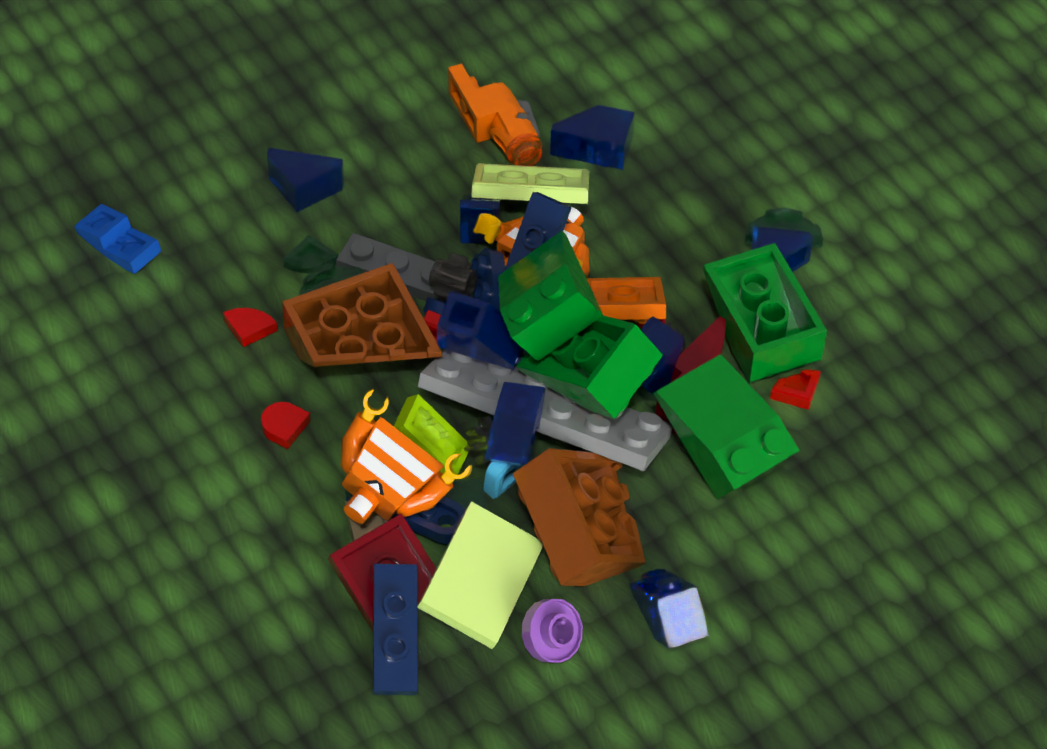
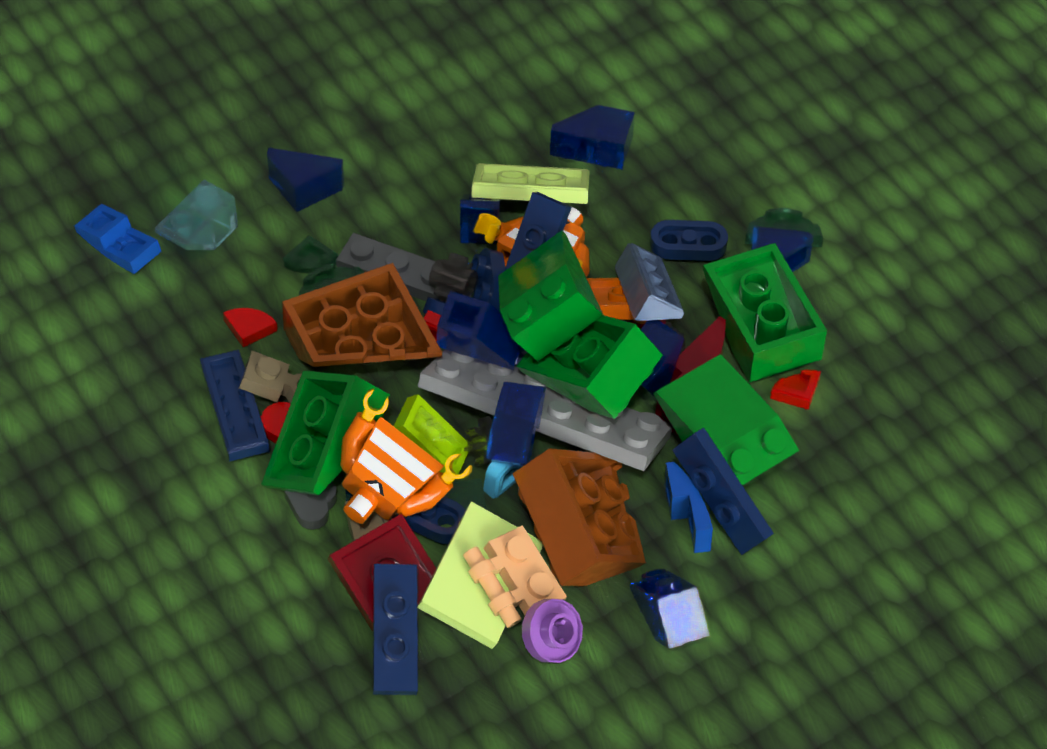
(201, 219): none -> clear light blue slope
(234, 407): none -> dark blue plate
(268, 378): none -> dark tan plate
(311, 509): none -> dark grey tile
(312, 434): none -> green slope
(496, 115): orange plate -> none
(522, 571): none -> light nougat plate
(647, 285): none -> sand blue slope
(686, 502): none -> blue slope
(689, 240): none -> dark blue plate
(722, 491): none -> dark blue plate

